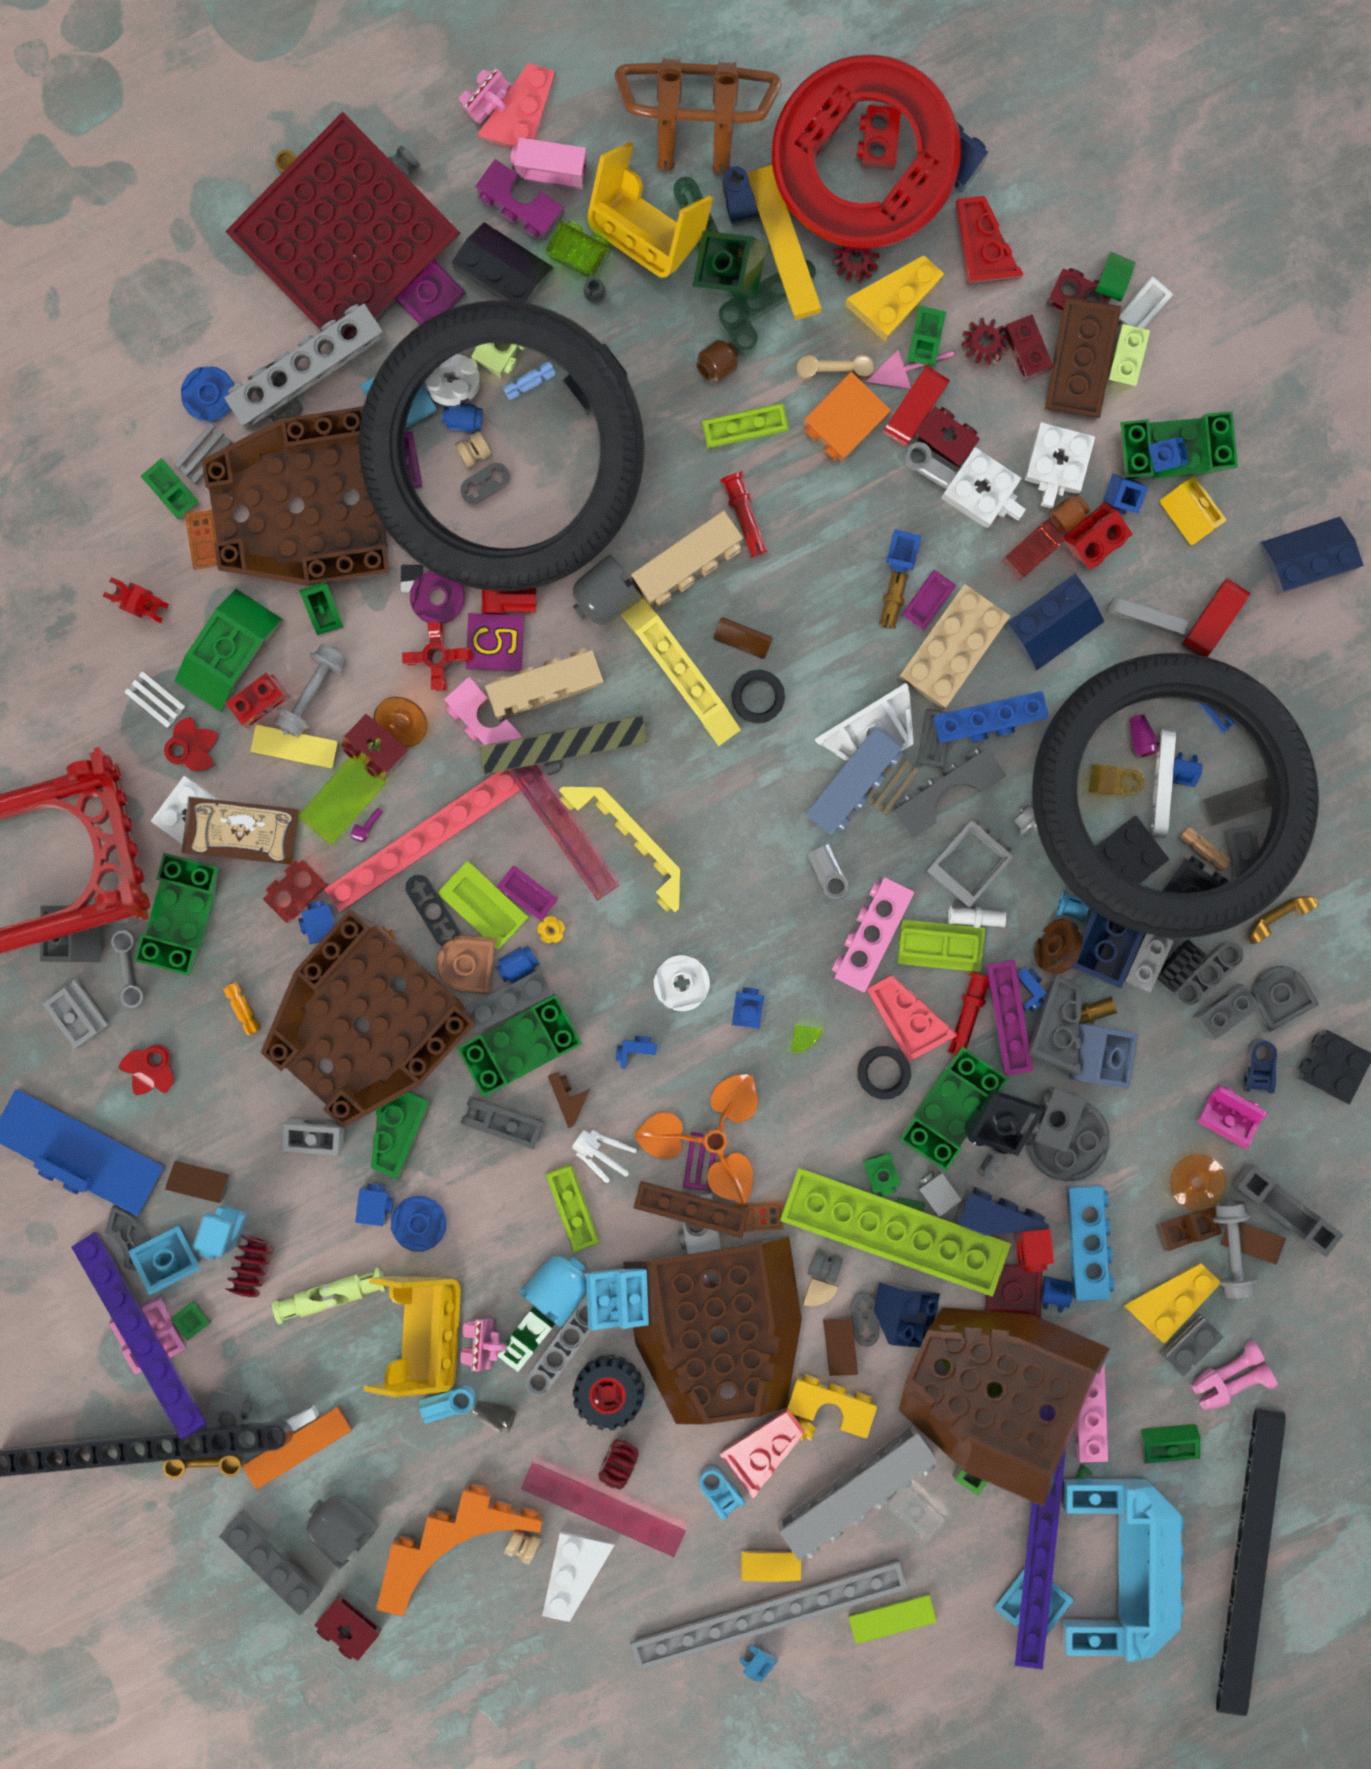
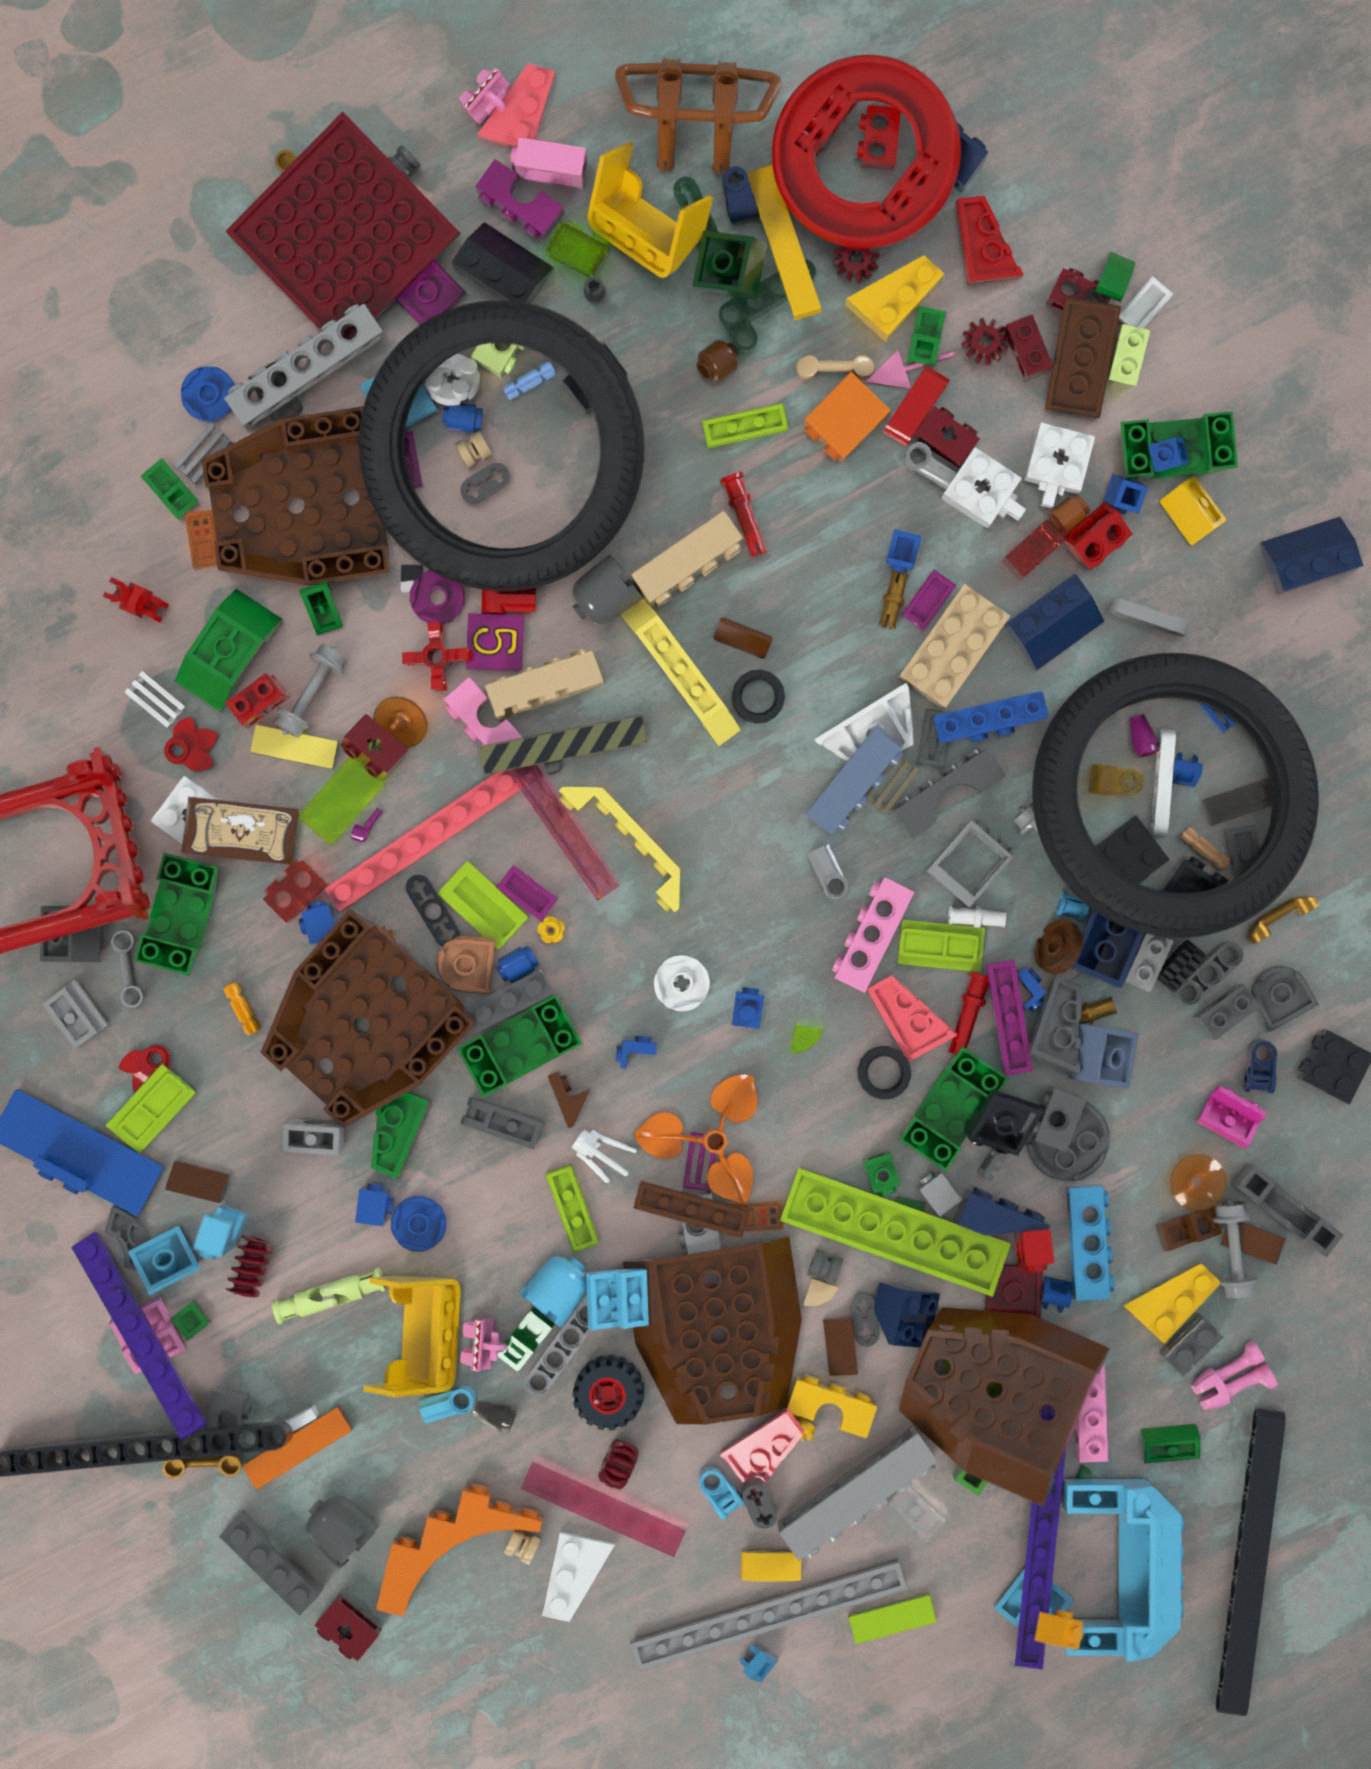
(150, 1108): none -> lime piece
(753, 1504): none -> dark grey beam
(1059, 1629): none -> light orange brick
(1216, 618): red beam -> none

